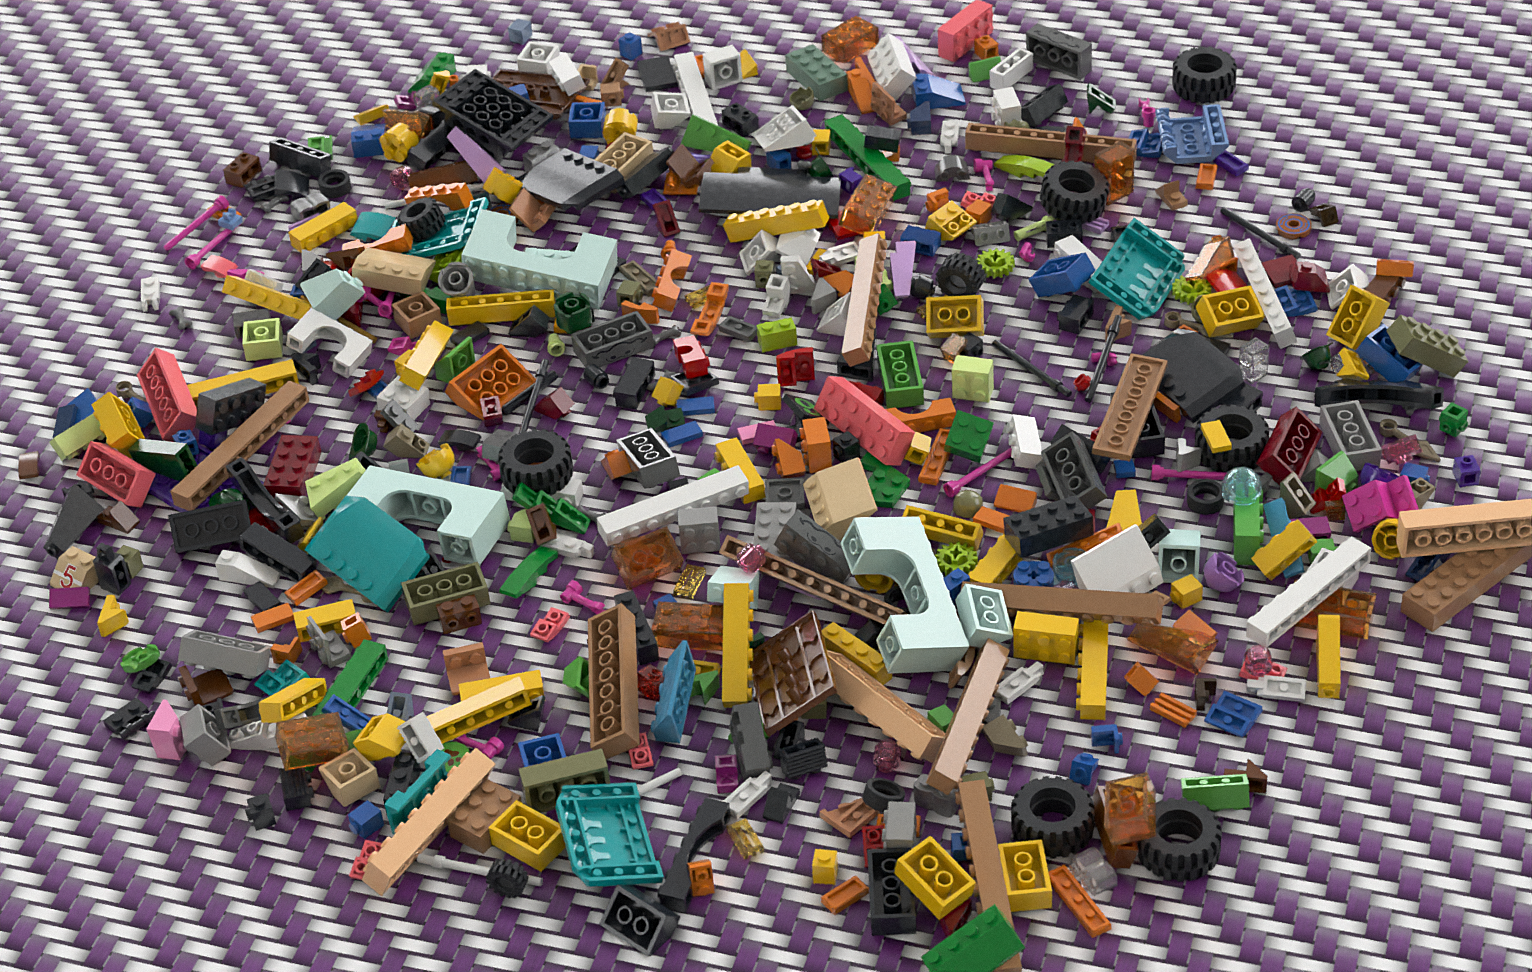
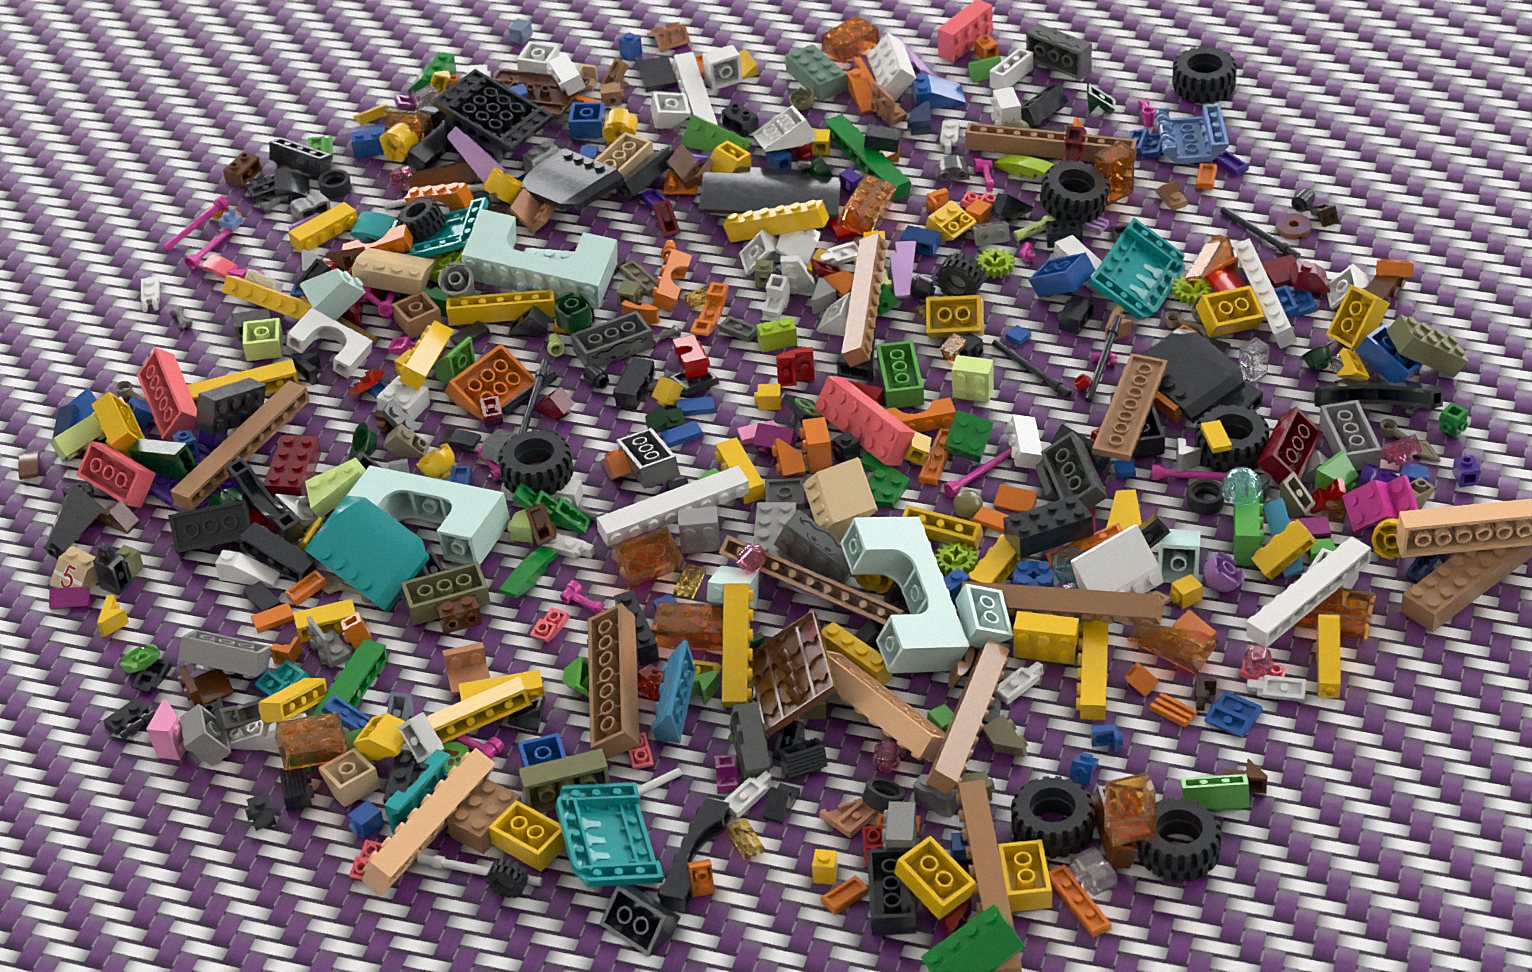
(1018, 335): none -> blue tile

